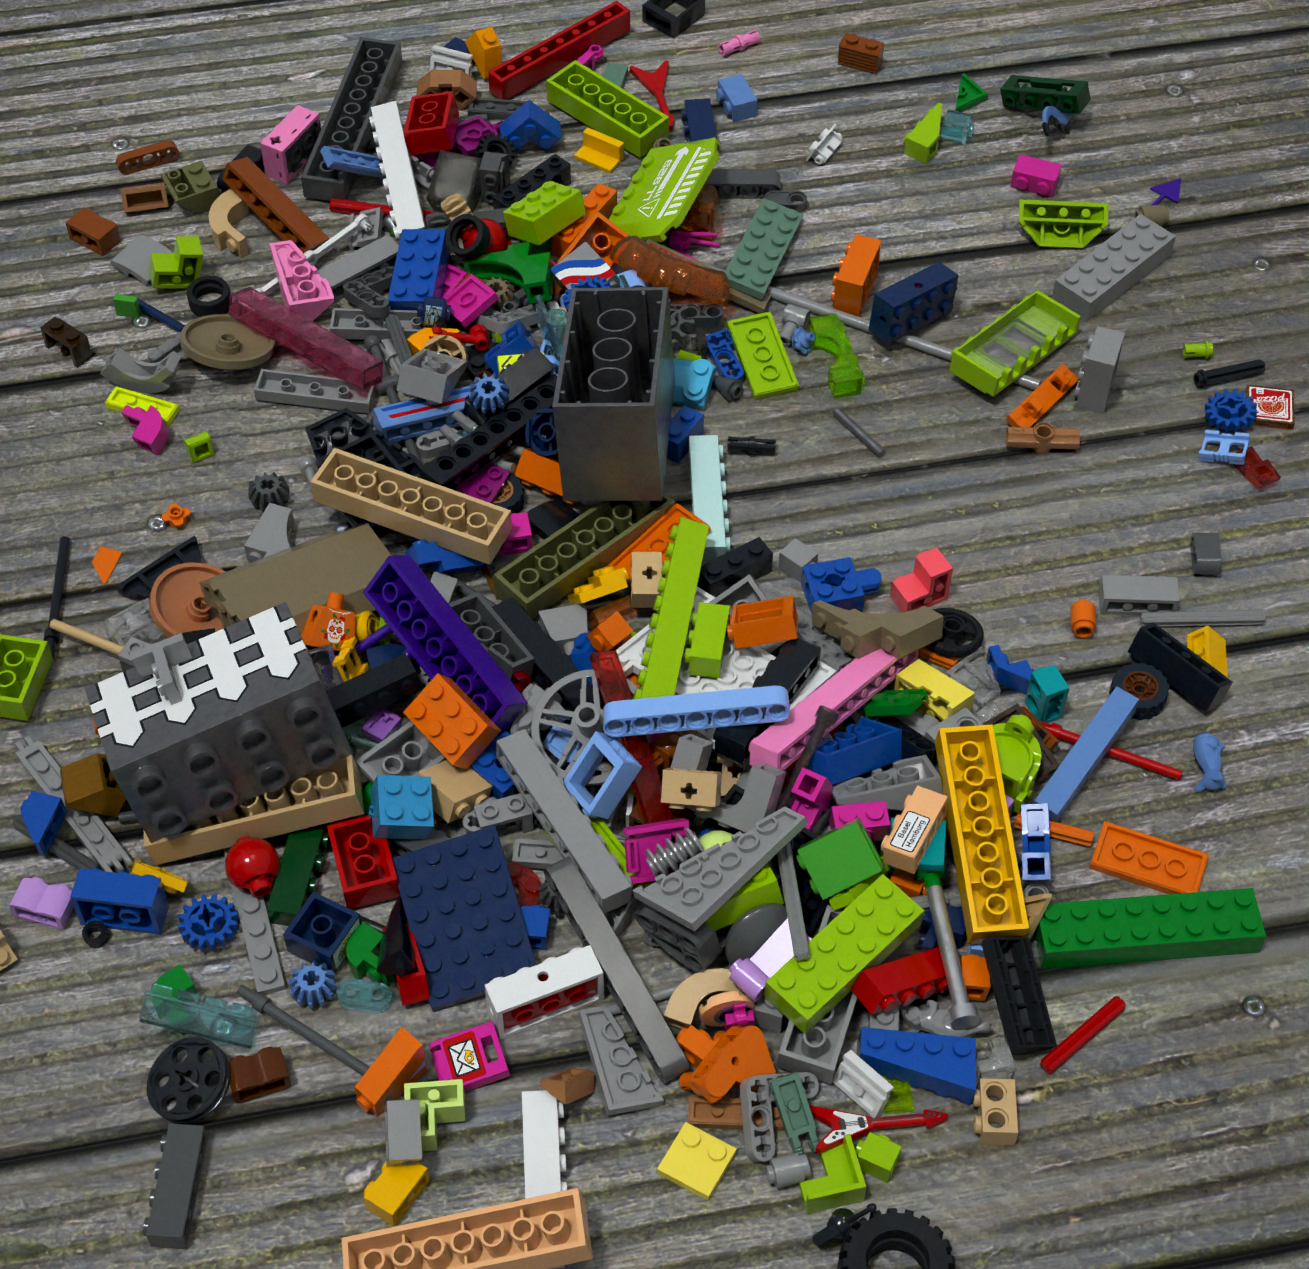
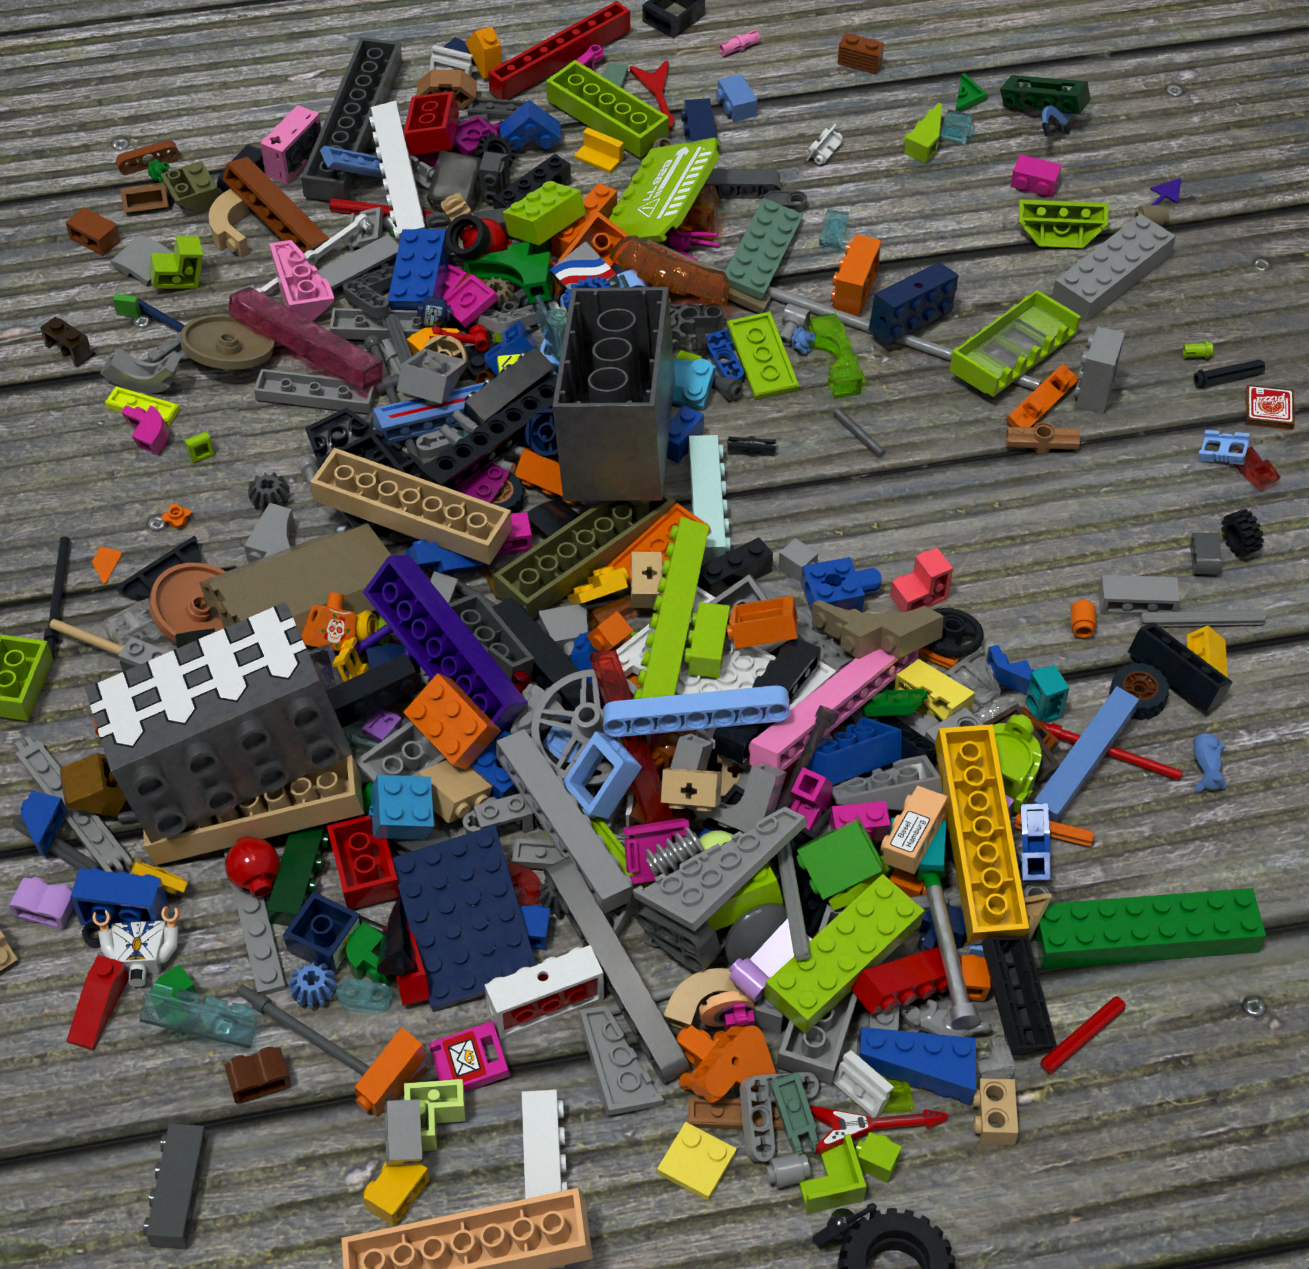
(97, 1001): none -> red slope
(140, 944): none -> torso
(157, 168): none -> green plant
(159, 659): light grey bracket -> none
(185, 1092): black wedge -> none
(205, 285): black tyre -> none
(222, 922): blue gear -> none
(498, 393): medium blue gear -> none
(569, 1084): medium nougat slope -> none
(833, 229): none -> clear light blue plate
(1148, 860): orange tile -> none
(1230, 411): blue gear -> none
(1242, 532): none -> black tyre

